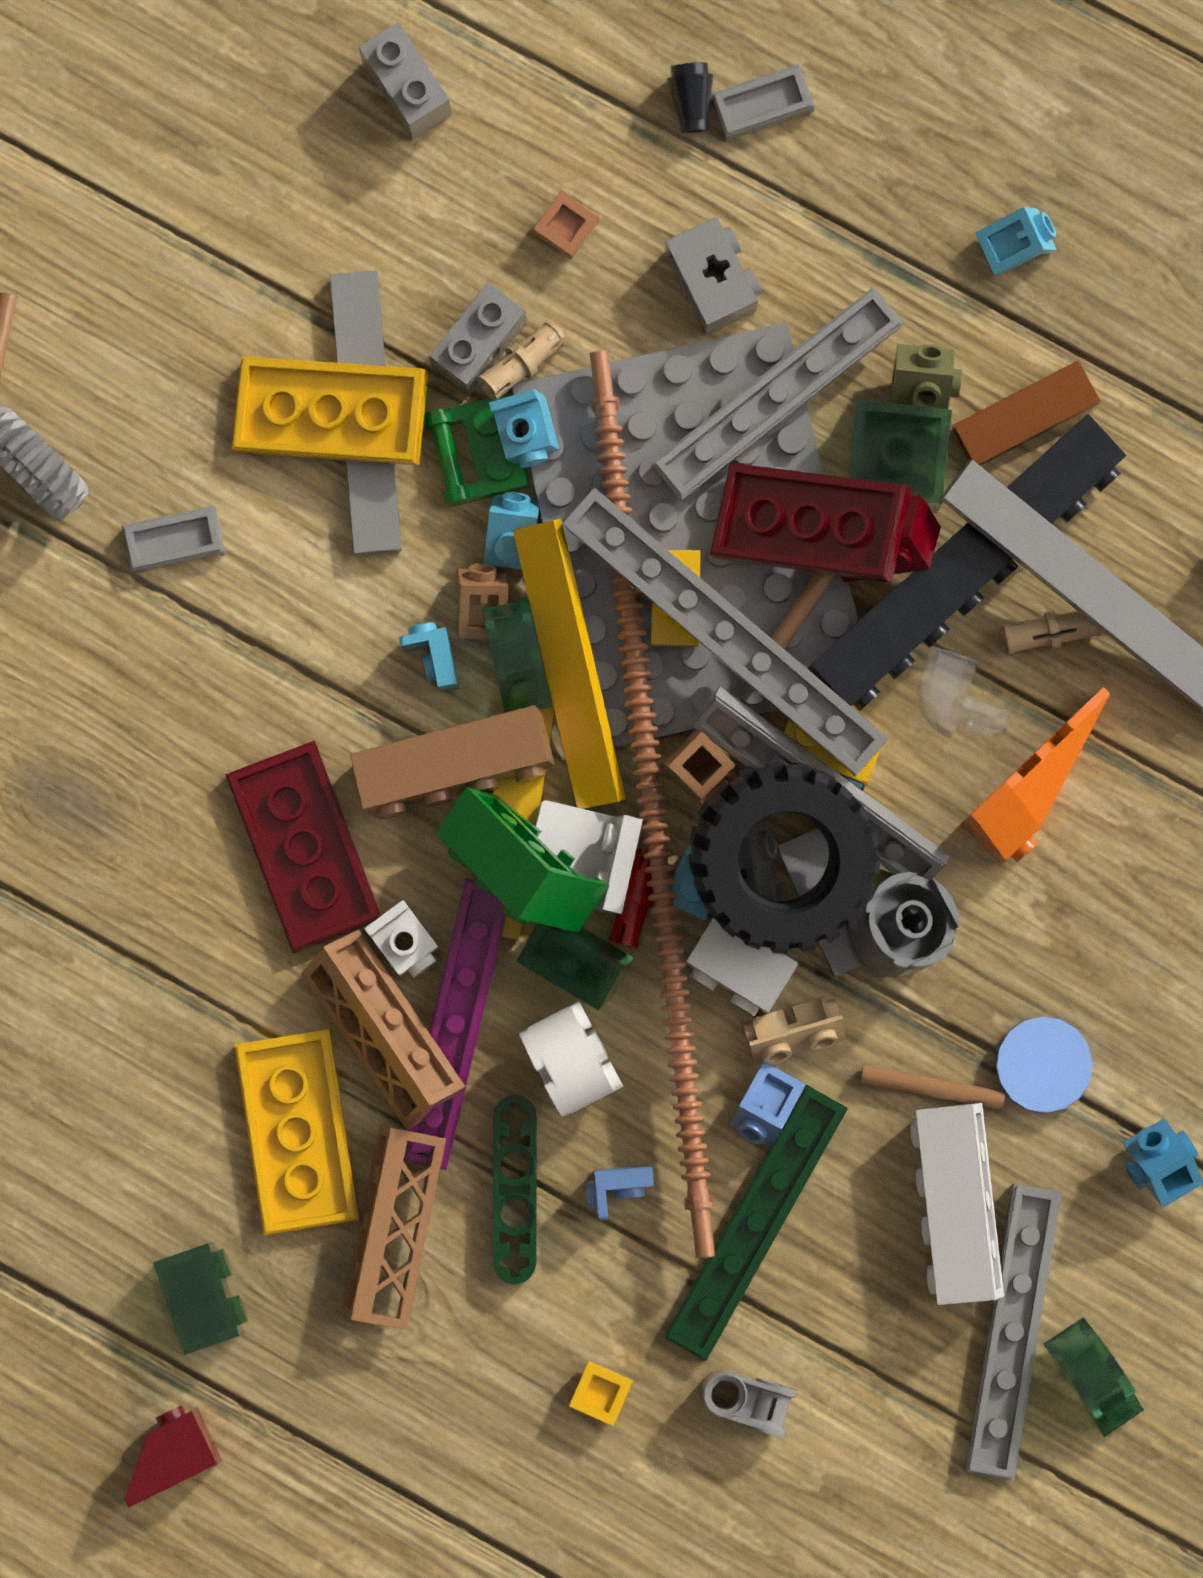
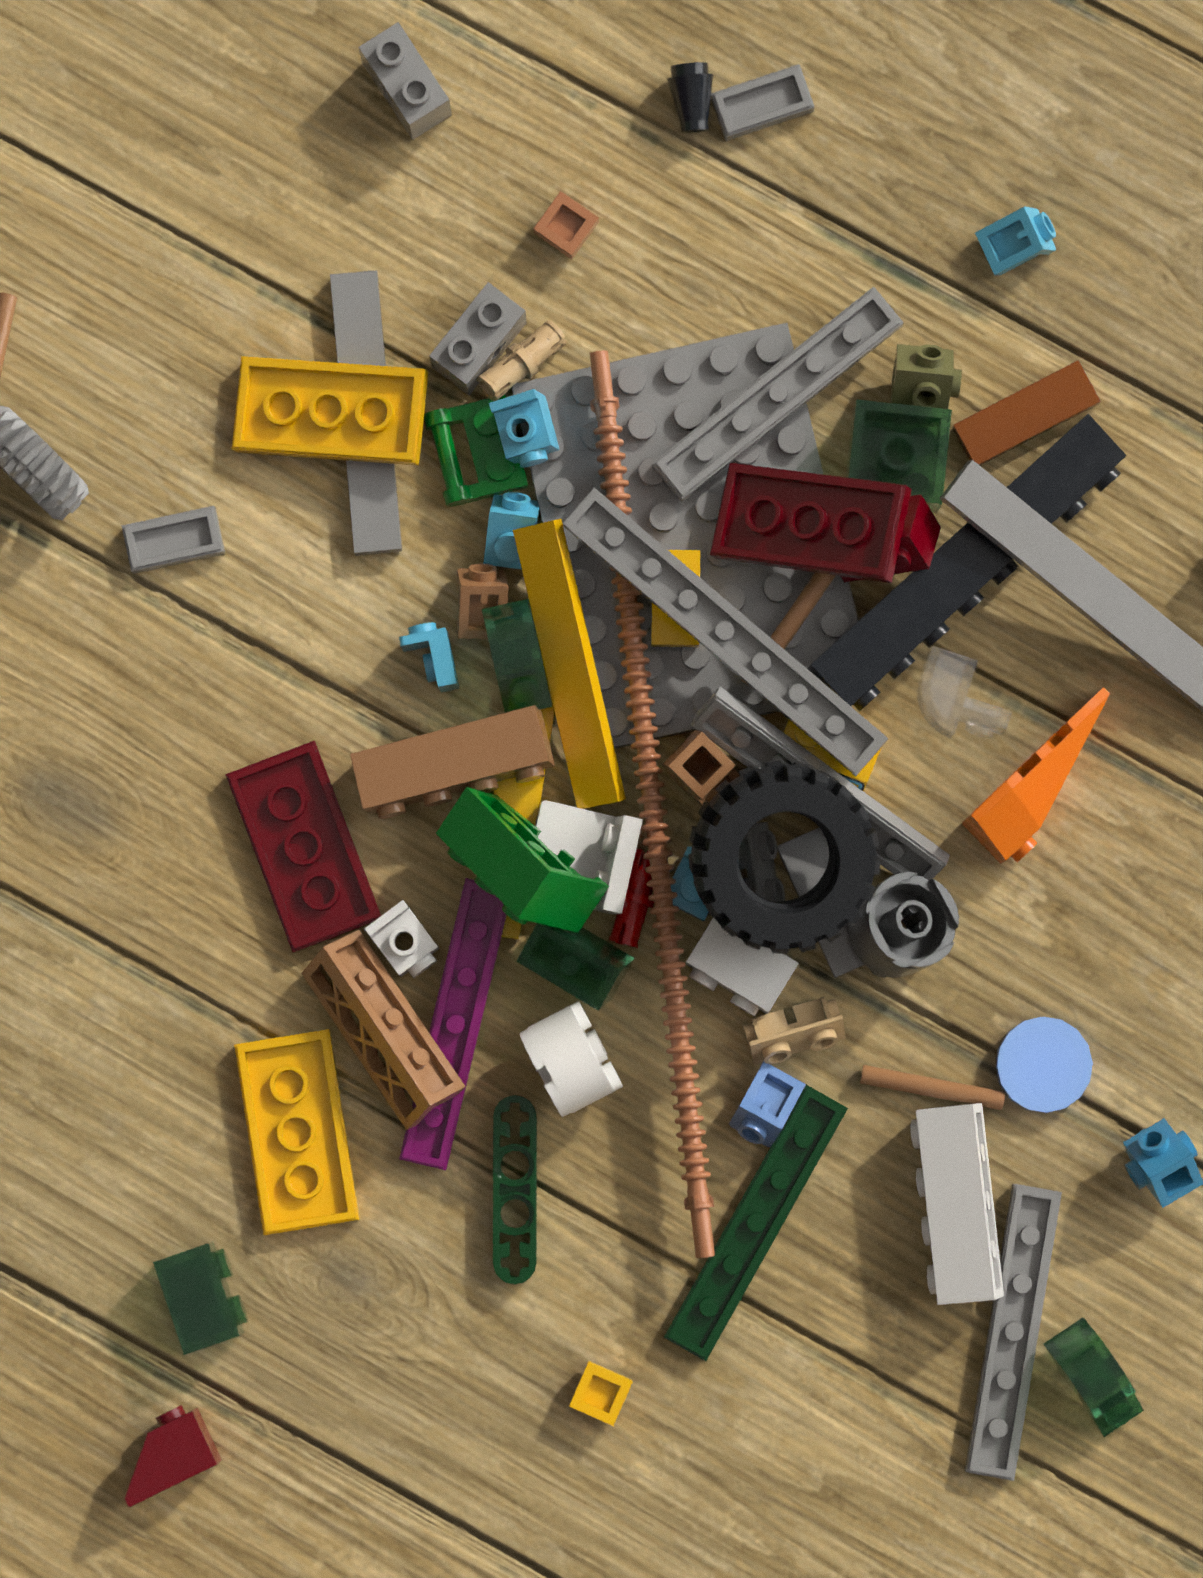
(375, 1225): medium nougat fence -> none
(626, 1181): medium blue bracket -> none
(711, 301): light grey brick -> none
(751, 1401): light grey piece -> none
(1048, 630): tan pin -> none

